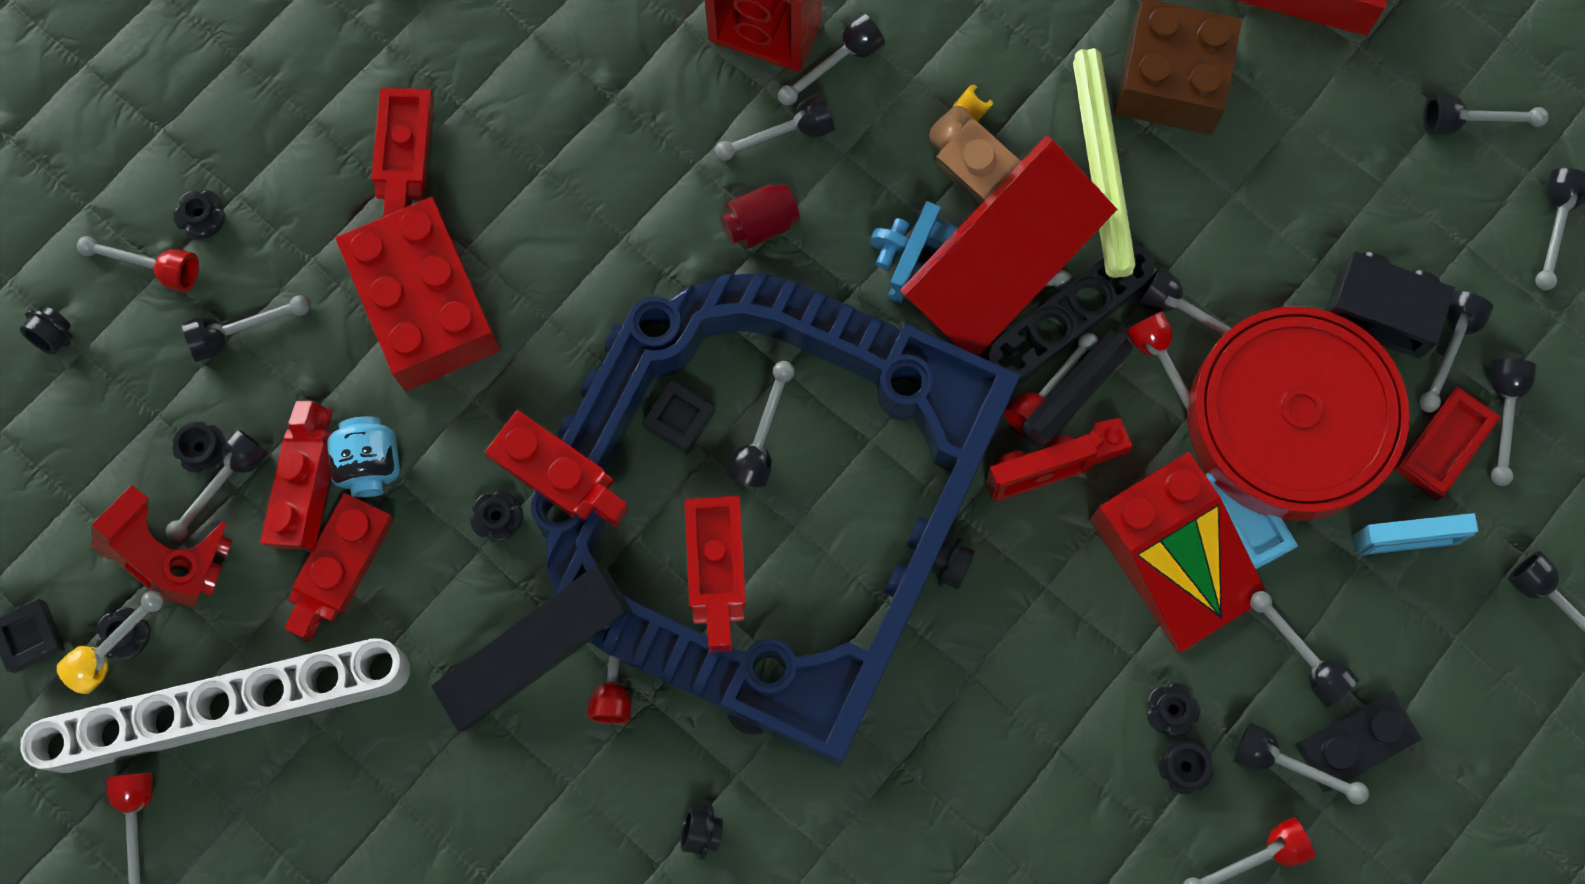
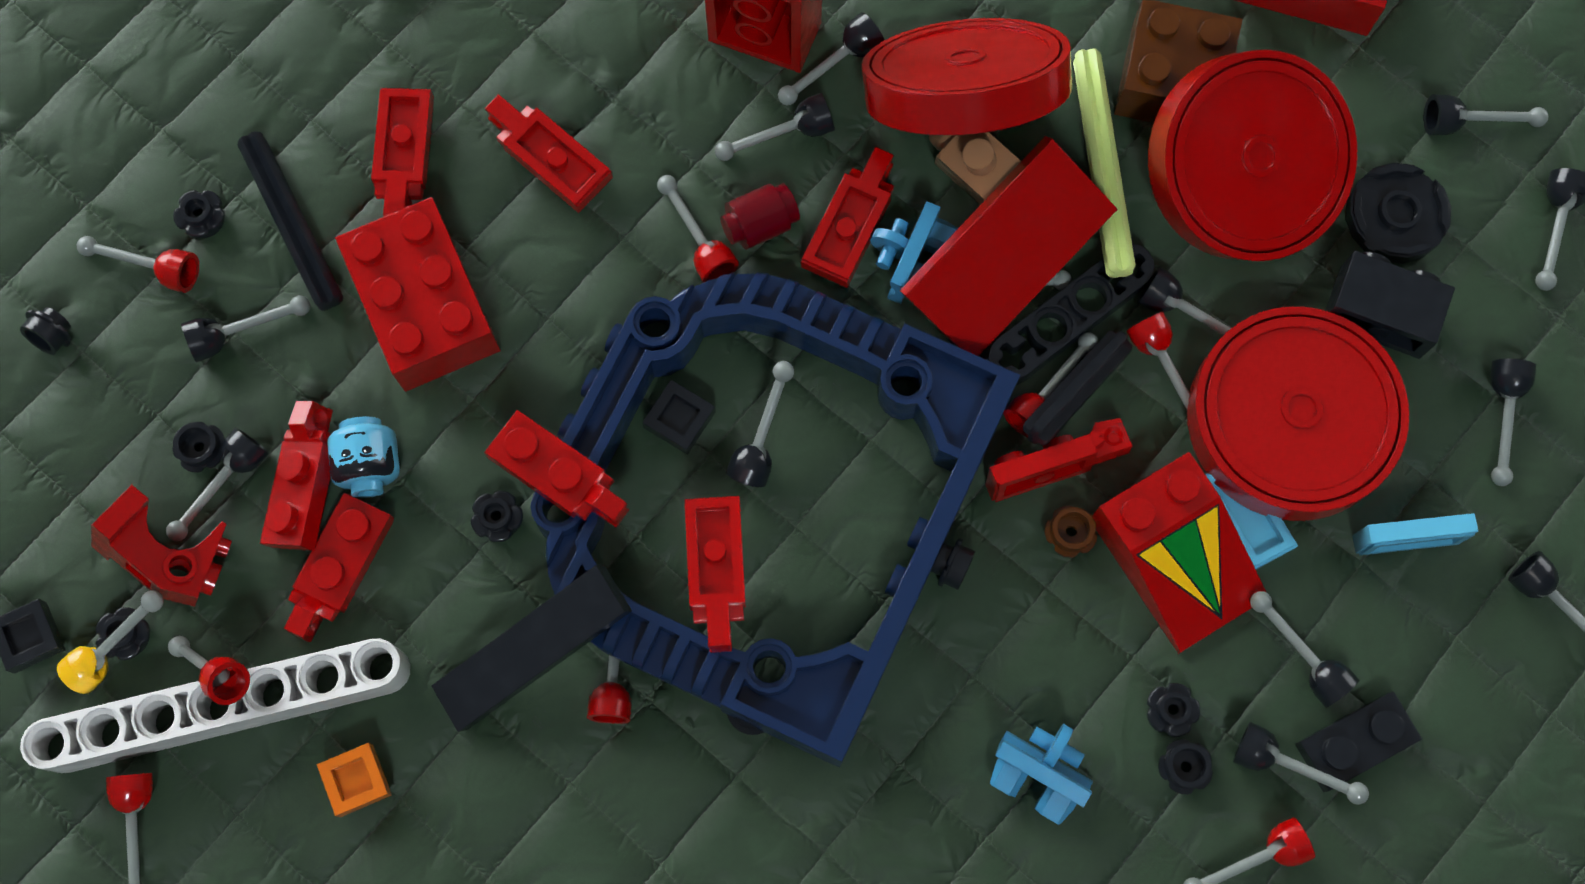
(216, 681): none -> red hinge
(290, 221): none -> black axle
(354, 780): none -> orange plate
(549, 153): none -> red hinge
(701, 831): black plate -> none
(711, 257): none -> hinge
(850, 220): none -> red hinge
(967, 76): none -> red brick
(1063, 784): none -> dark azure hips
(1078, 519): none -> reddish brown plate
(1253, 155): none -> red brick
(1398, 212): none -> black tile
(1447, 443): red tile -> none
(1466, 316): hinge -> none

